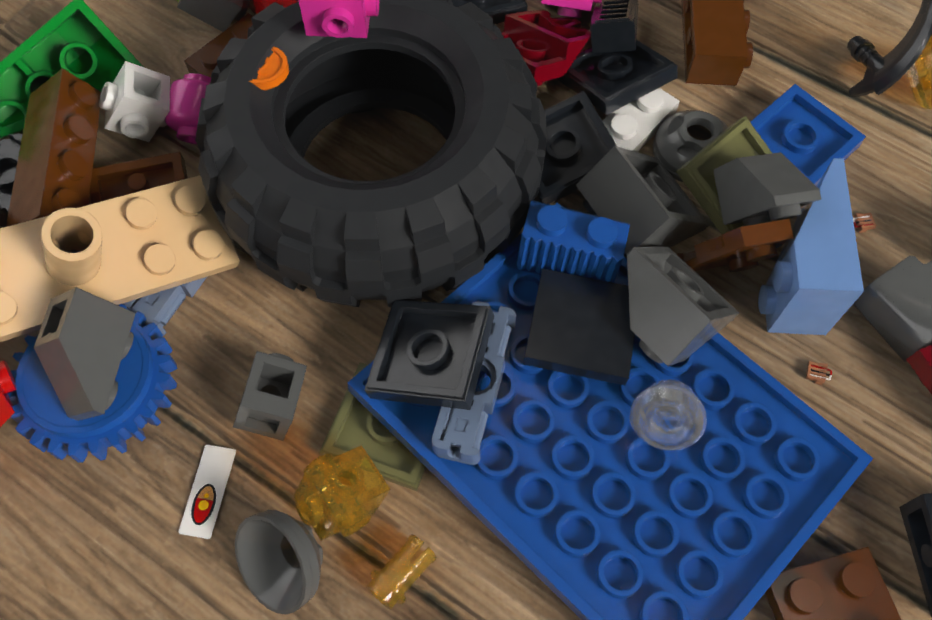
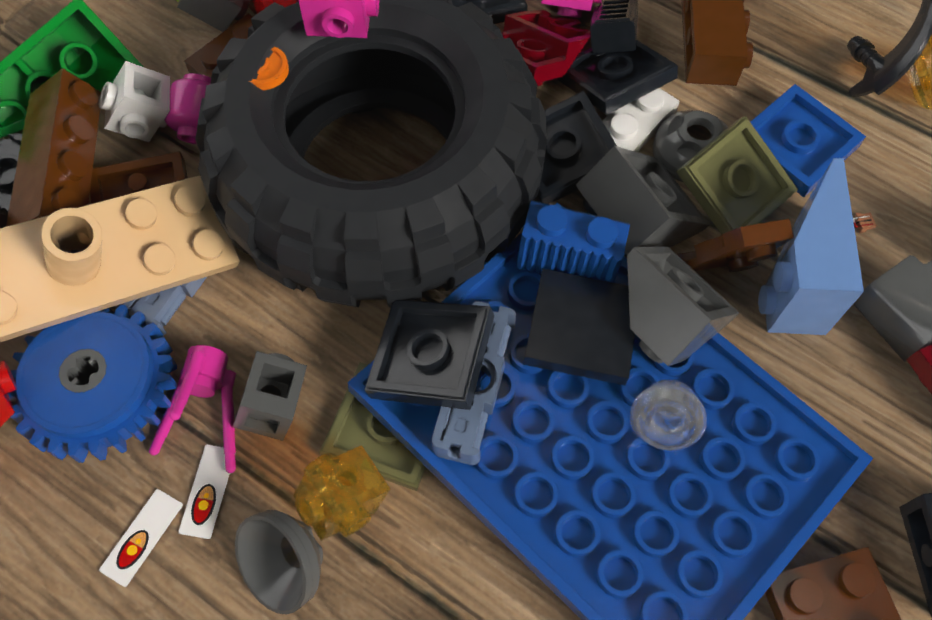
(82, 350): dark grey slope -> none
(140, 538): none -> white sticker
(201, 376): none -> dark pink plant
(399, 574): clear yellow pin -> none
(762, 189): dark grey slope -> none
(817, 372): nougat piece -> none

